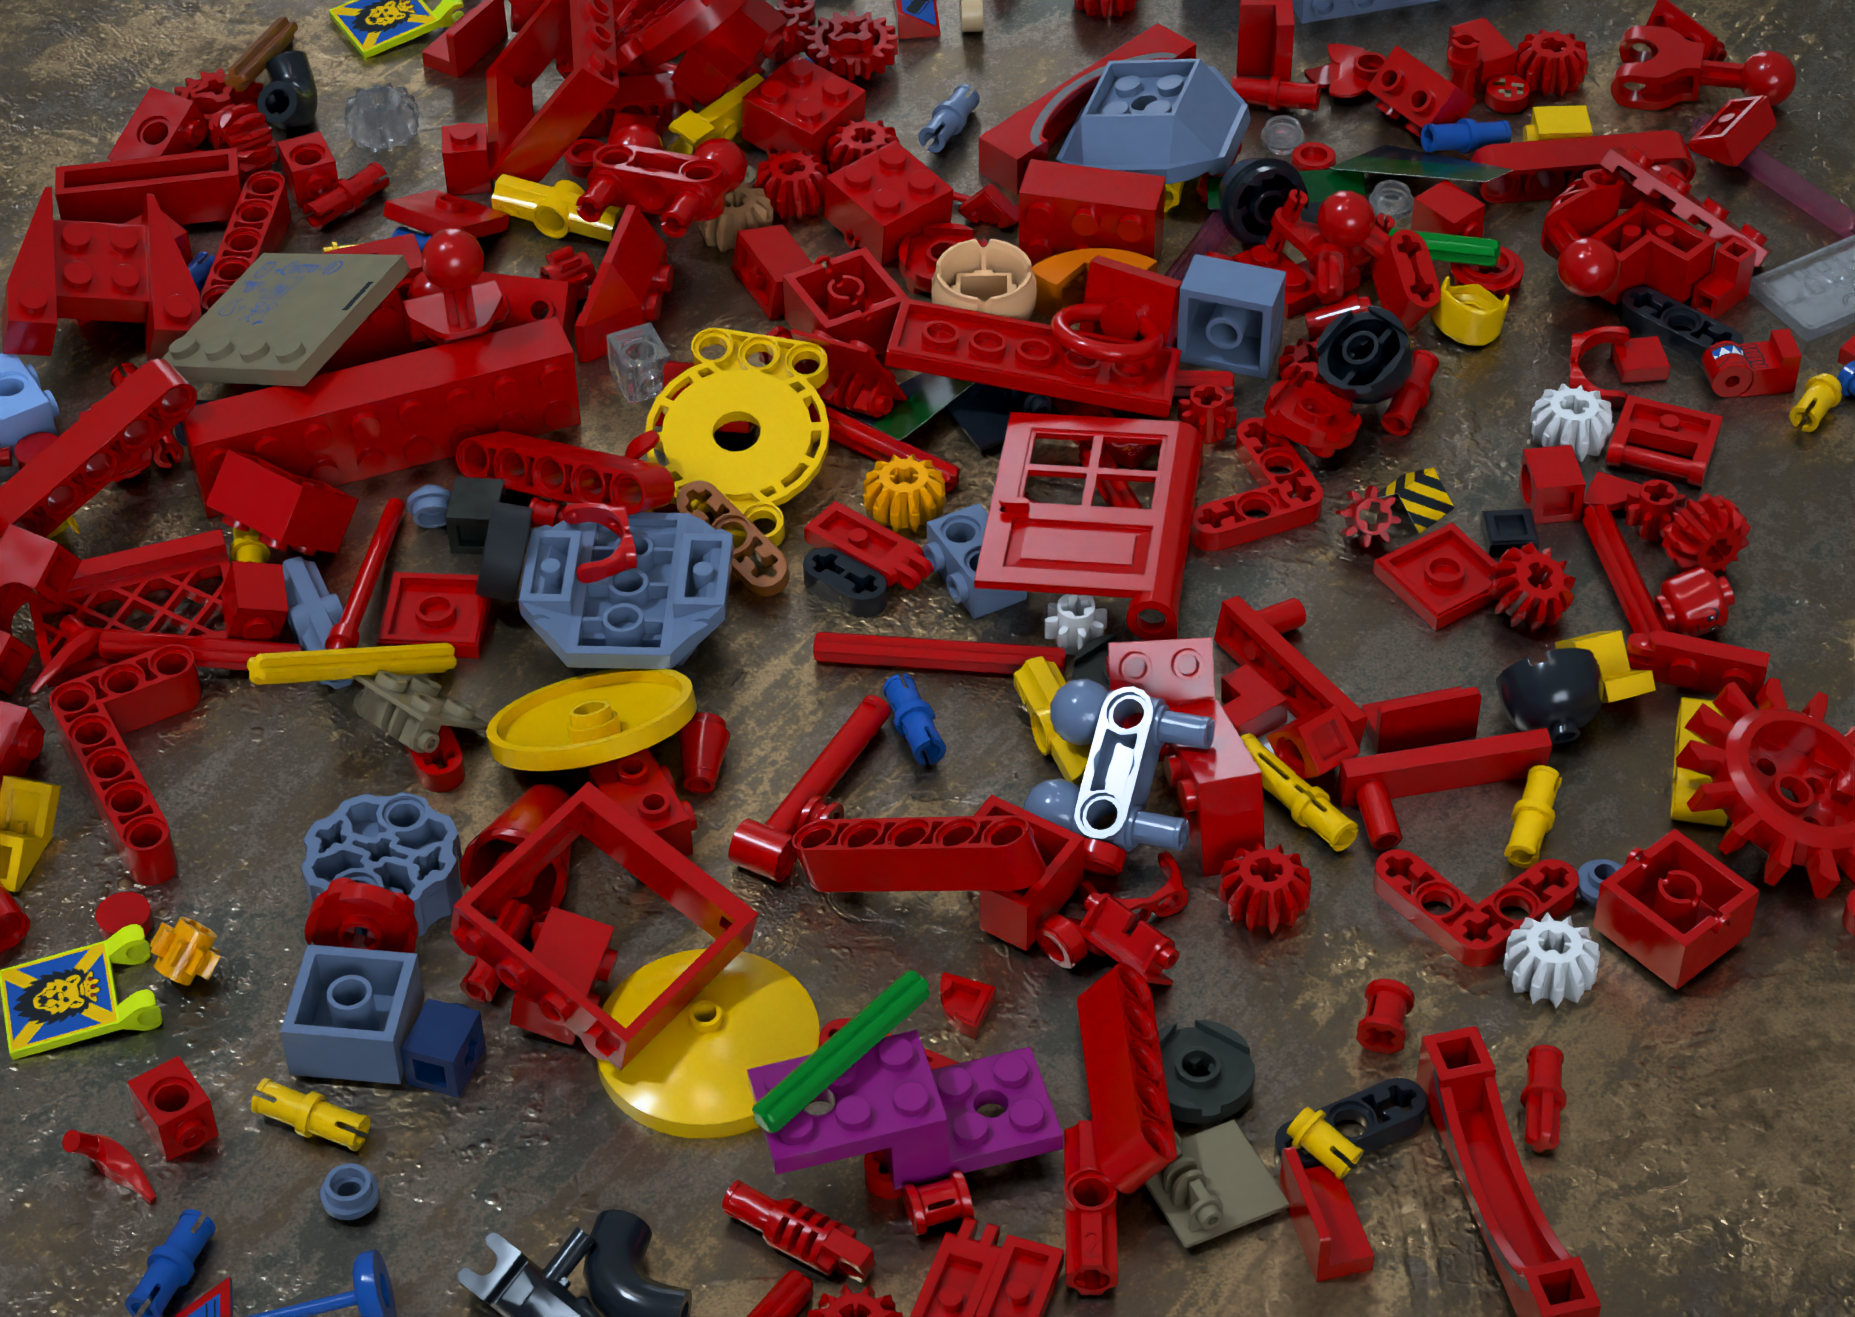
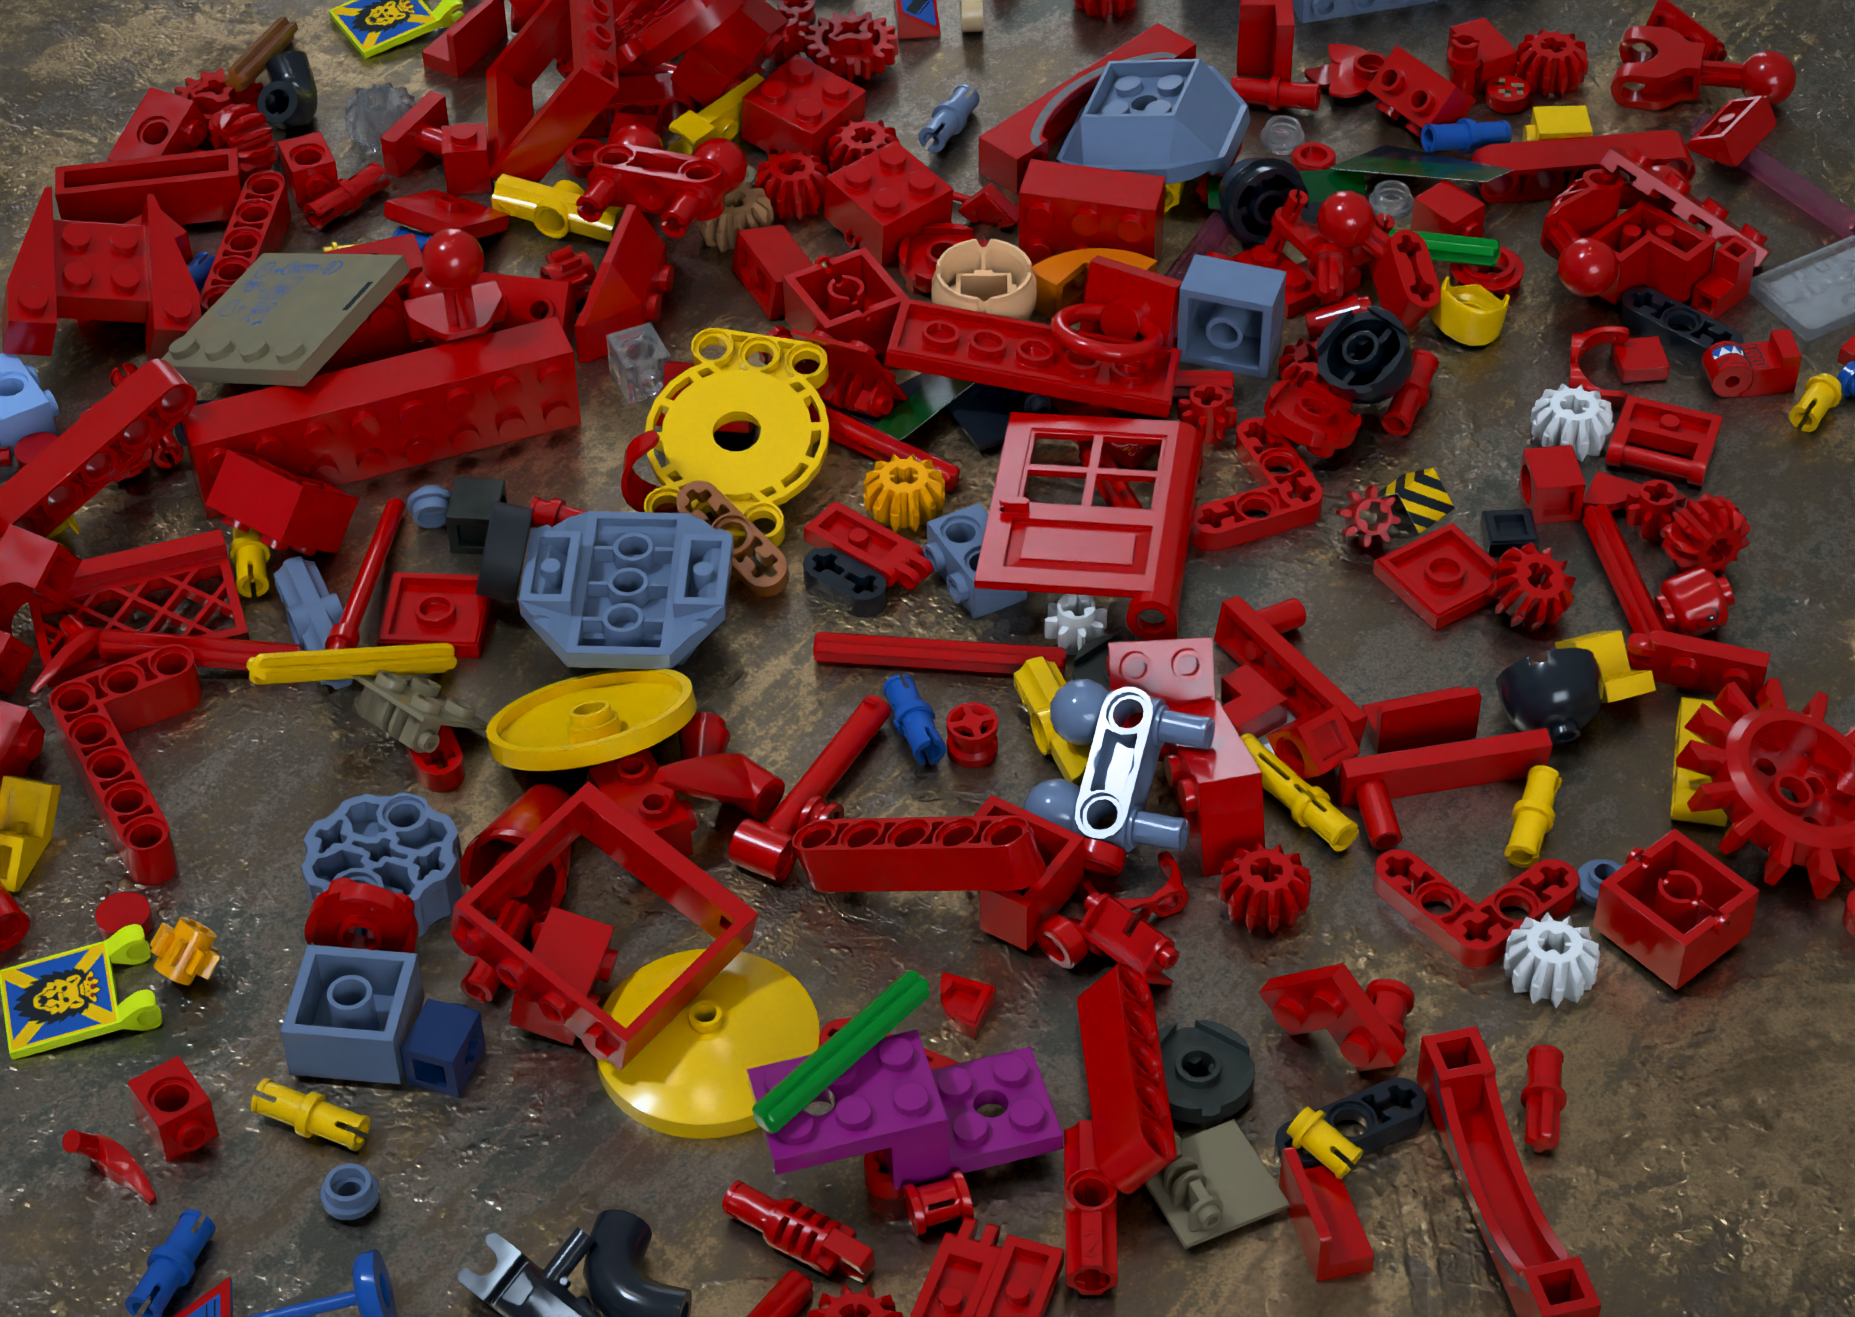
(254, 601): red brick -> none
(415, 134): none -> red tile
(566, 471): red beam -> none
(617, 521): red cap -> none
(725, 780): none -> red piece
(972, 735): none -> red wheel
(1335, 1002): none -> red plate

